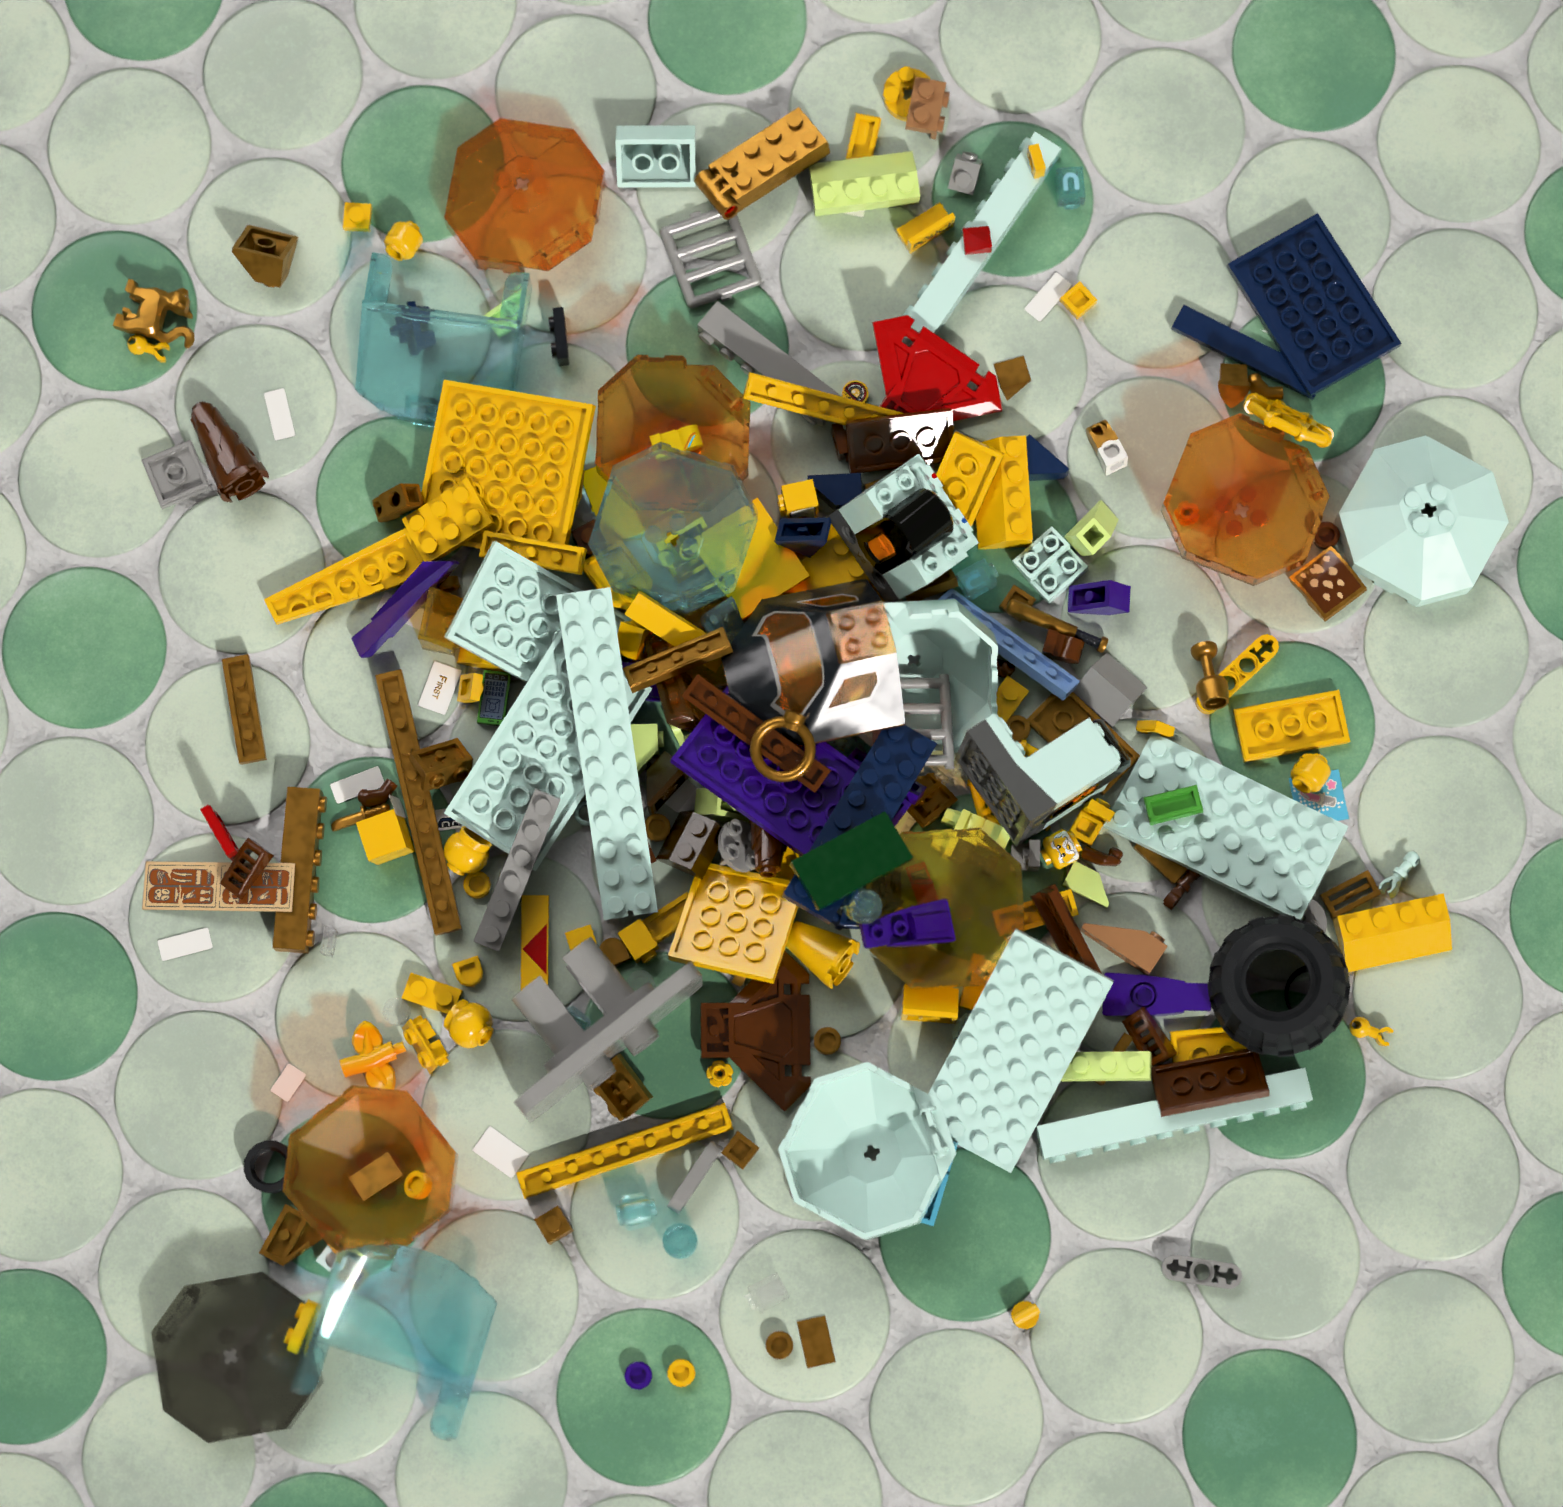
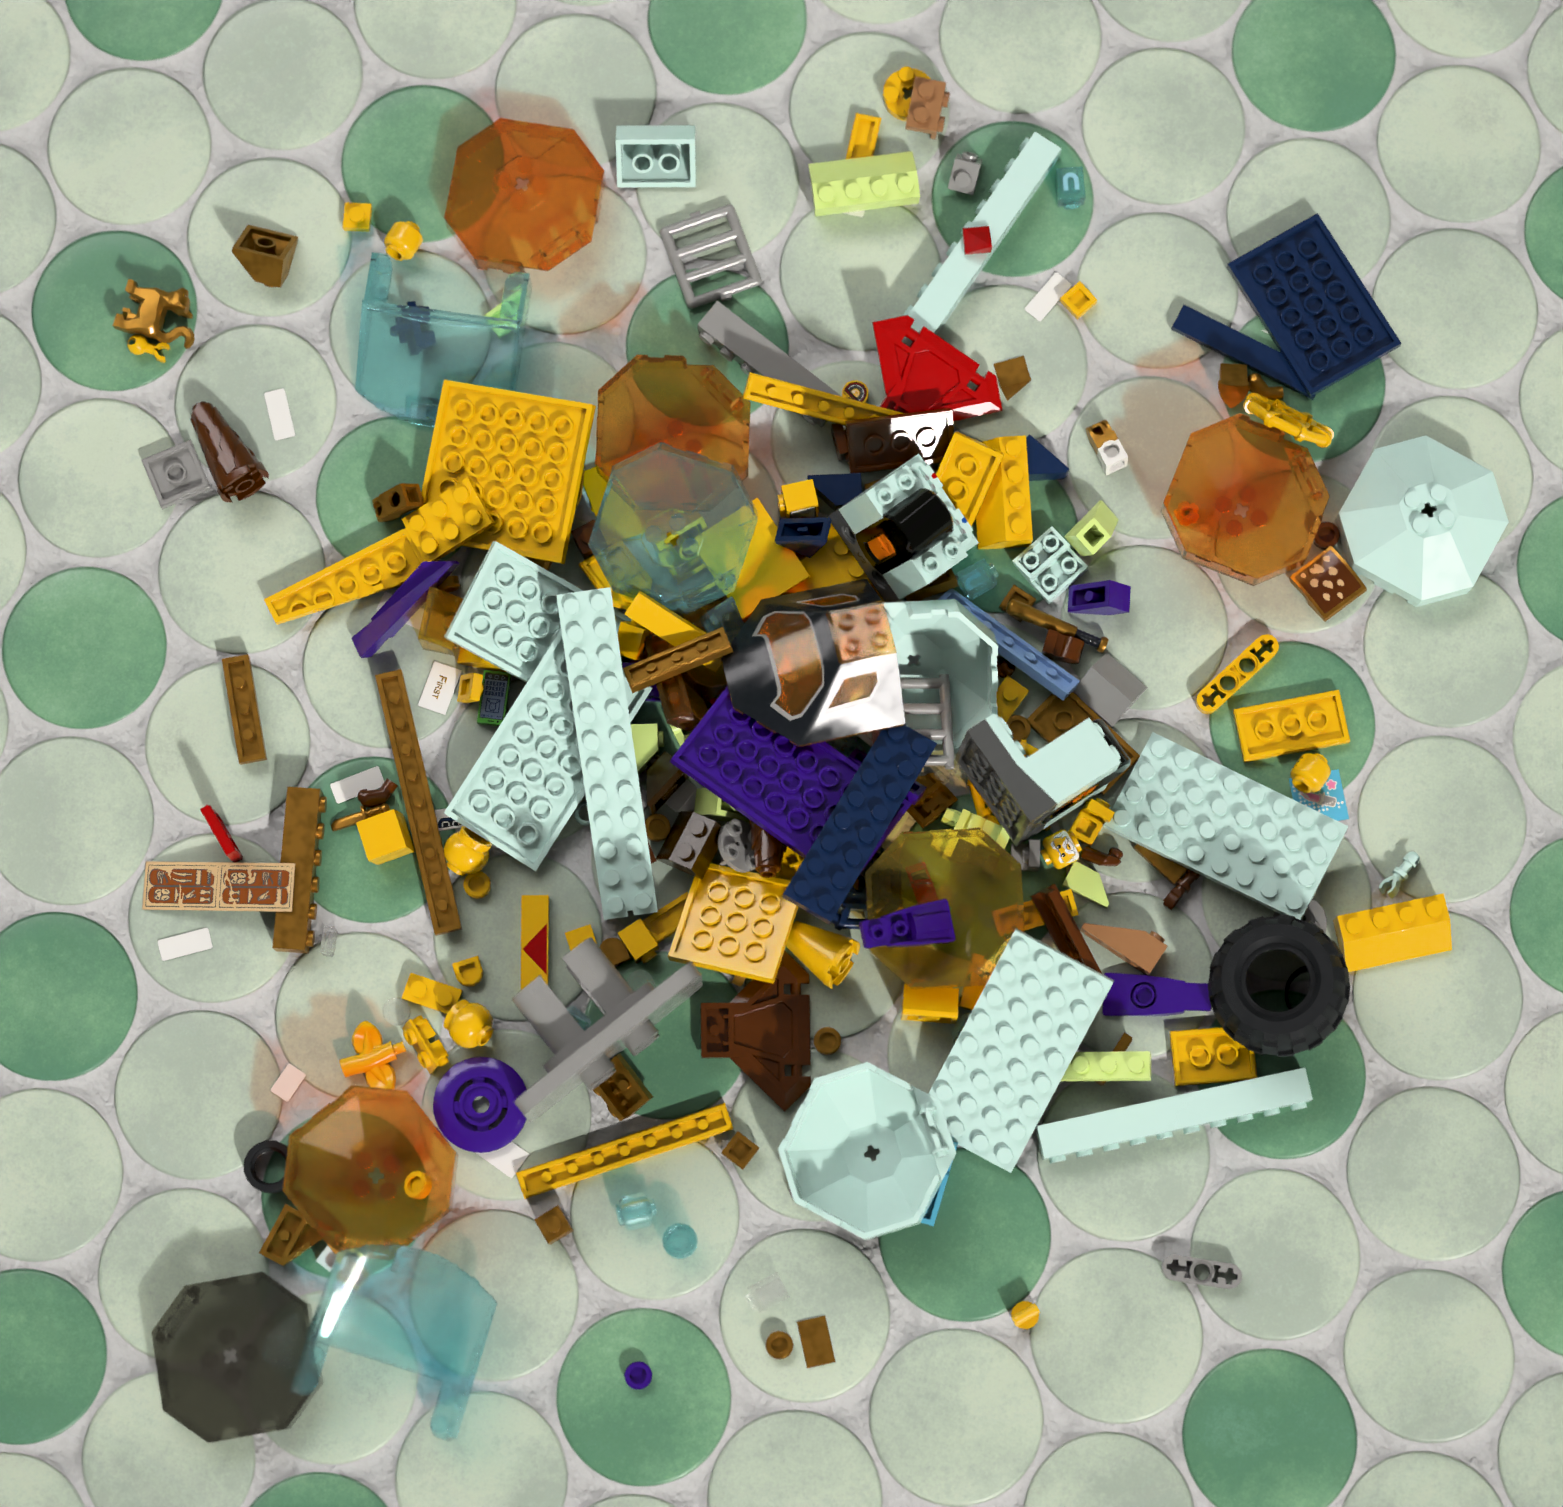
(238, 863): reddish brown slope -> none
(295, 1337): yellow plate -> none
(375, 1176): pearl gold sticker -> none
(399, 810): white sticker -> none
(442, 764): pearl gold bracket -> none
(458, 1118): none -> dark purple piece
(517, 869): light grey brick -> none
(543, 553): yellow tile -> none
(558, 326): black plate -> none
(681, 1373): yellow tile -> none
(684, 439): yellow leg -> none
(695, 1177): light grey beam -> none
(716, 1080): yellow plate -> none
(744, 724): reddish brown plate -> none
(762, 163): hinge -> none
(791, 721): pearl gold piece -> none
(851, 861): dark green tile -> none
(863, 906): clear light blue head -> none
(925, 227): yellow panel -> none
(1036, 161): yellow tile -> none
(1155, 726): yellow tile -> none
(1156, 1033): reddish brown slope -> none
(1173, 804): bright green tile -> none
(1208, 1082): reddish brown tile -> none
(1212, 688): pearl gold piece -> none
(1329, 905): pearl gold tile -> none
(1364, 1029): yellow arm -> none

